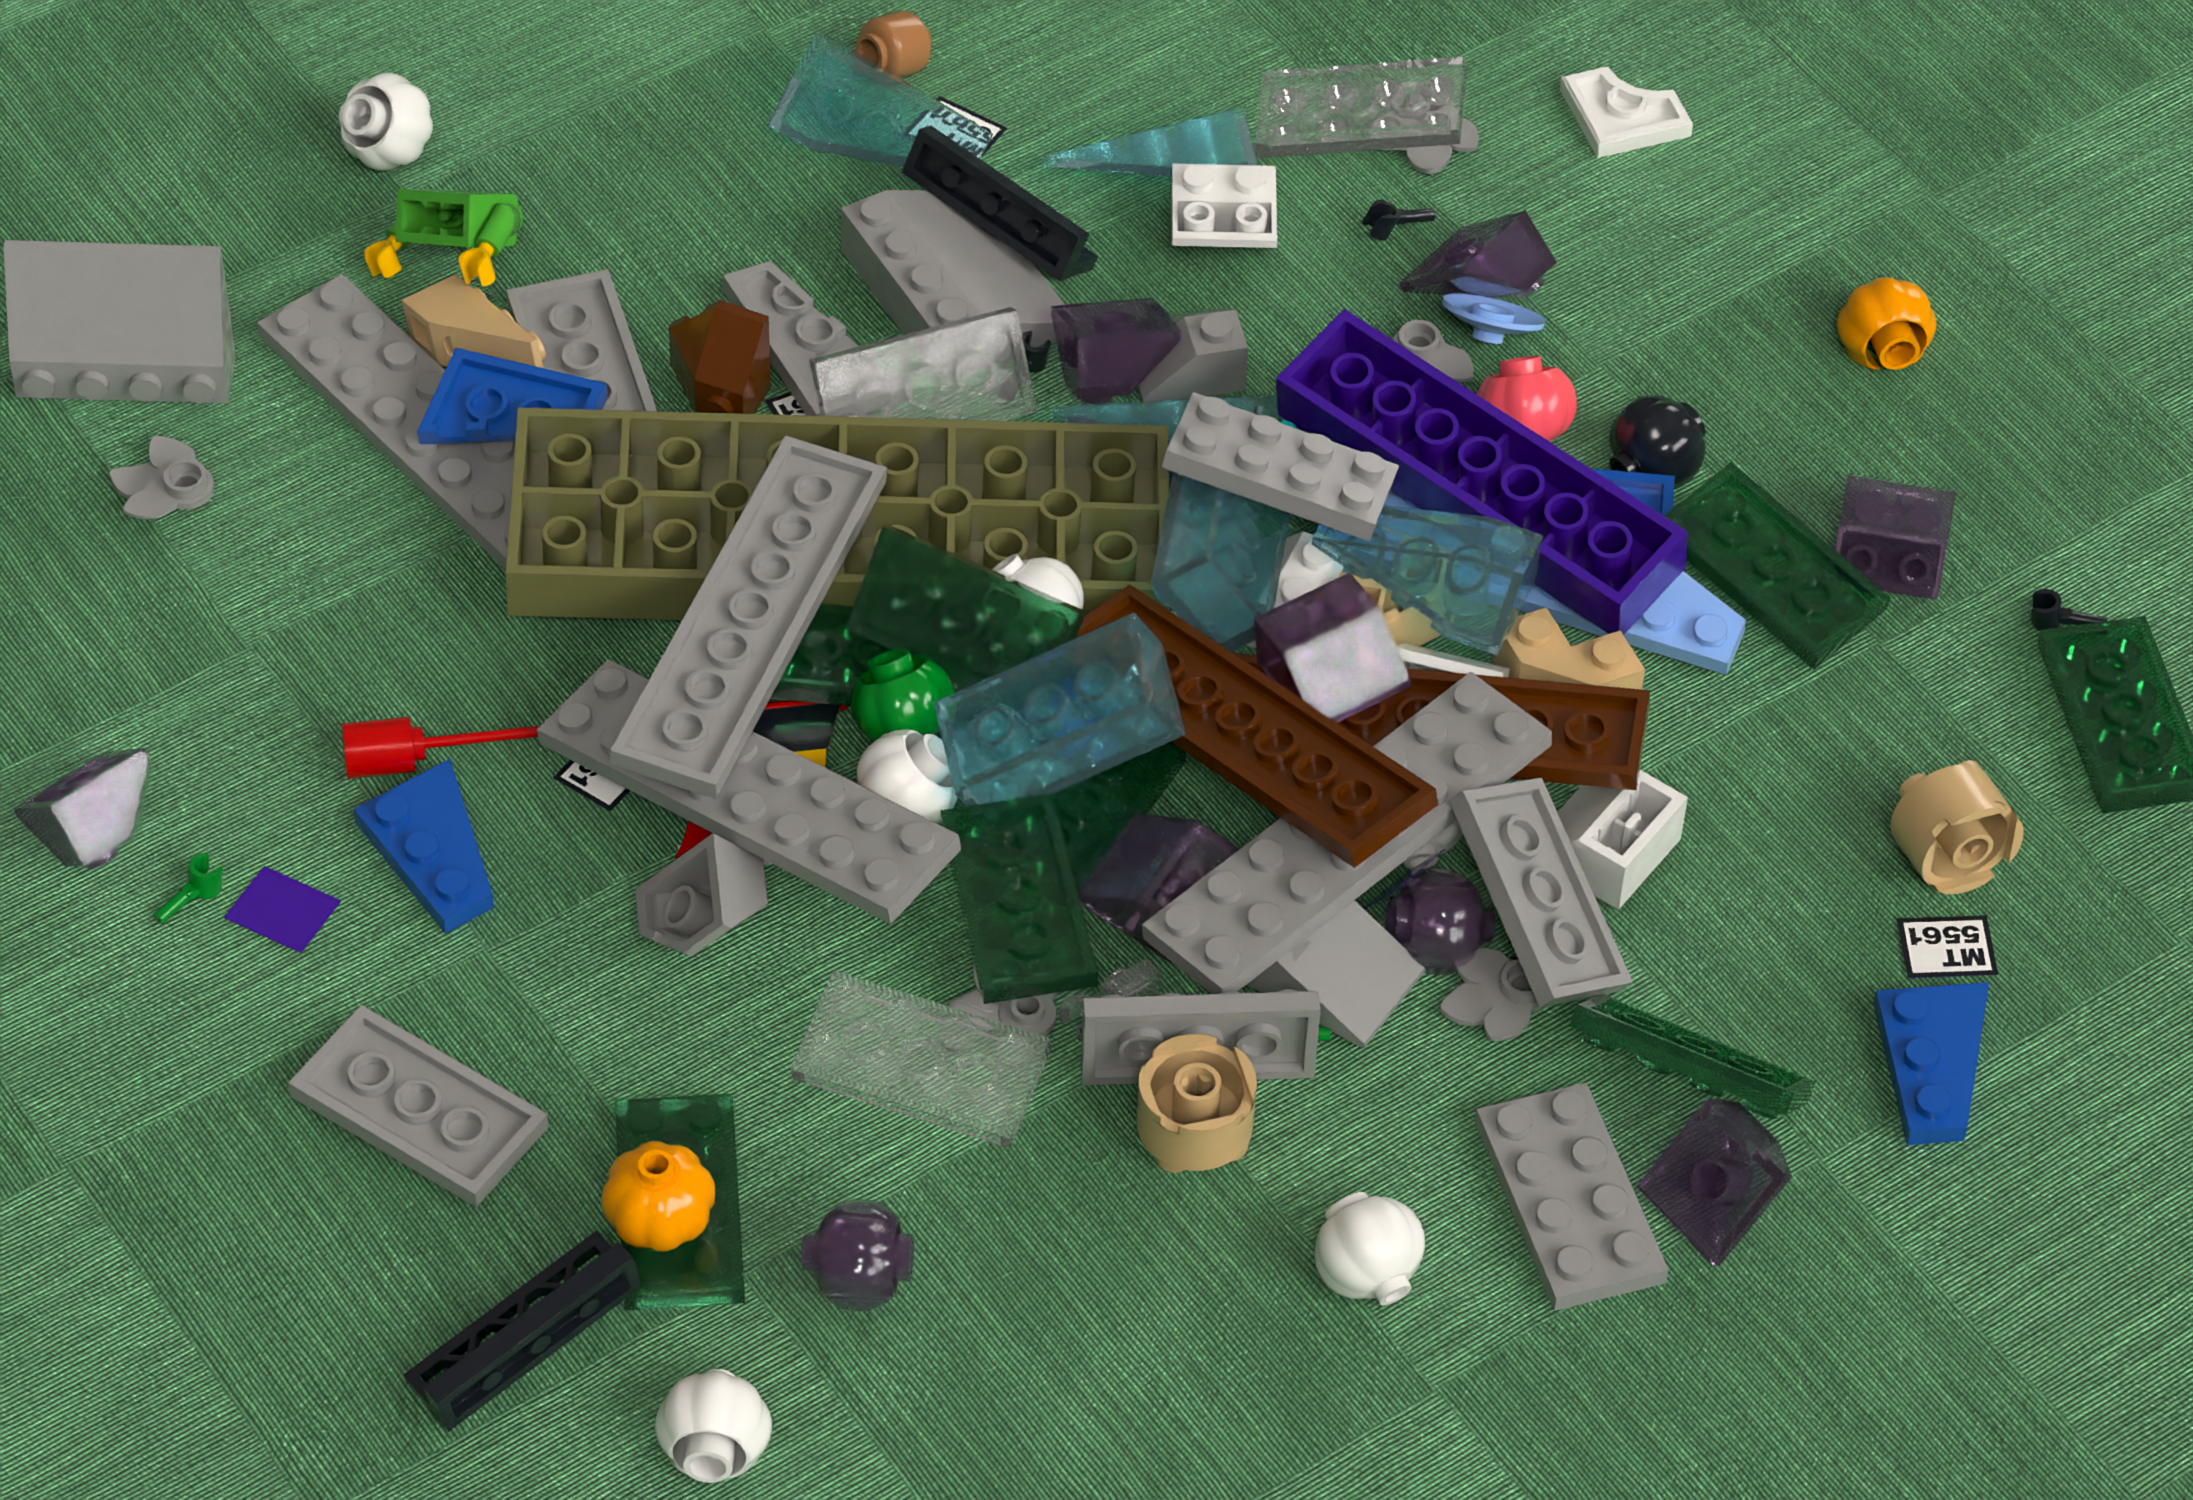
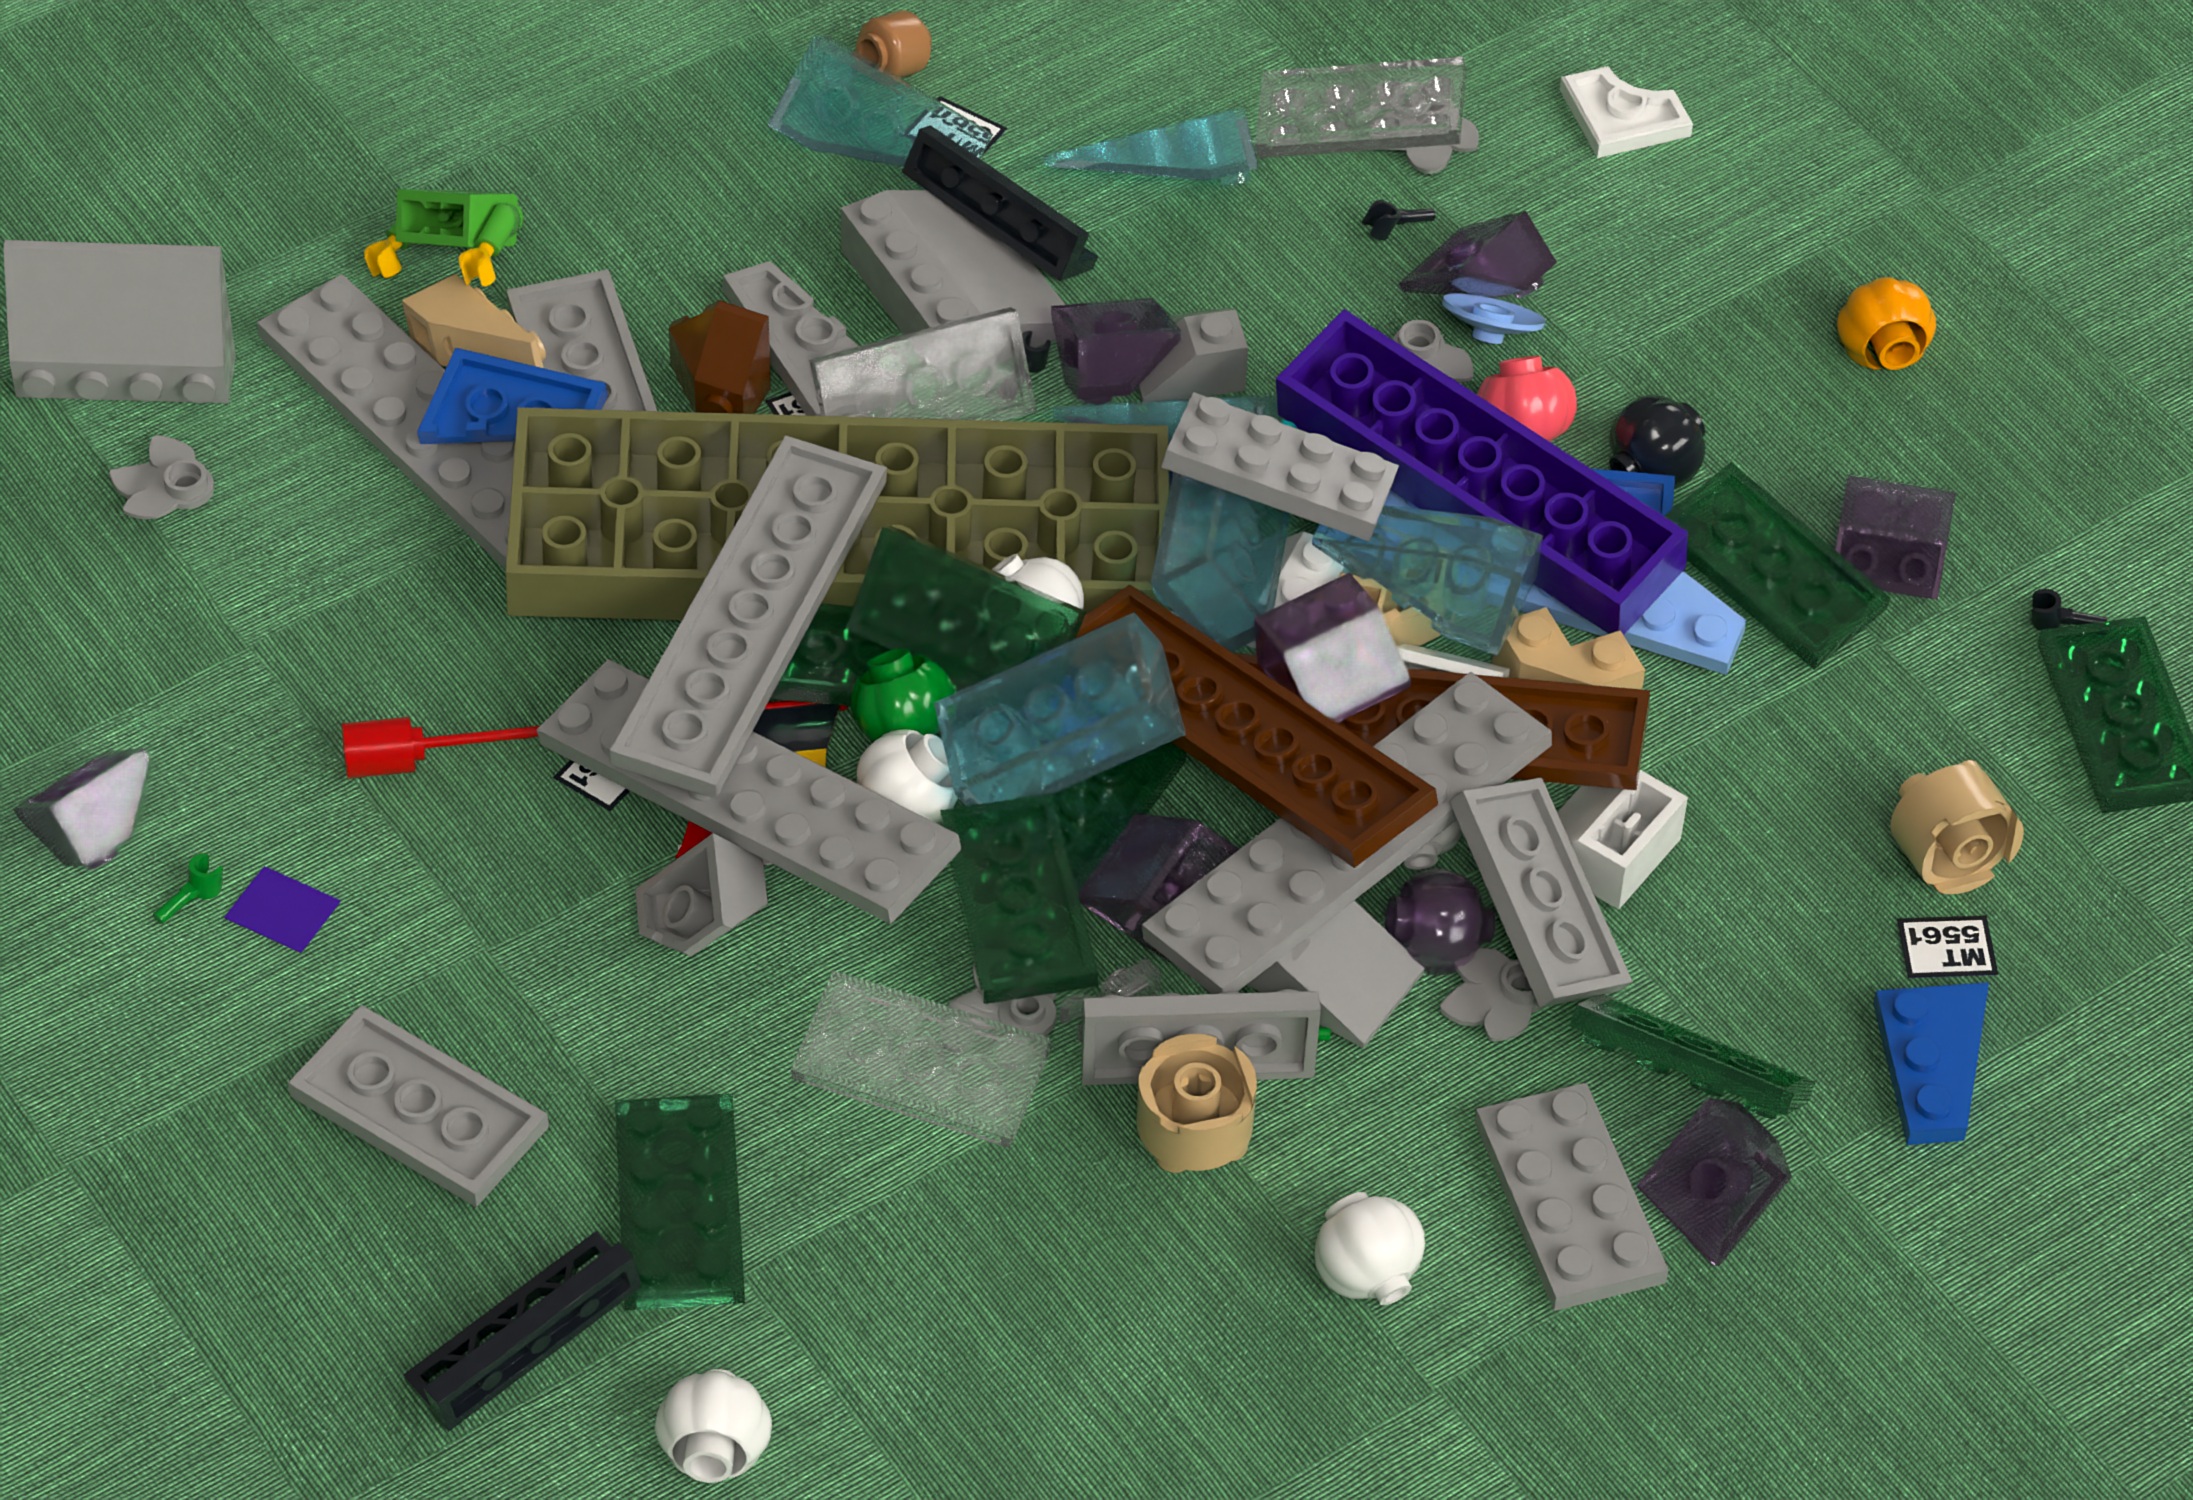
(385, 121): white plant -> none
(430, 845): blue wing -> none
(658, 1196): light orange plant -> none
(859, 1255): clear purple plant -> none
(1223, 206): white slope -> none
(1404, 878): sticker -> none

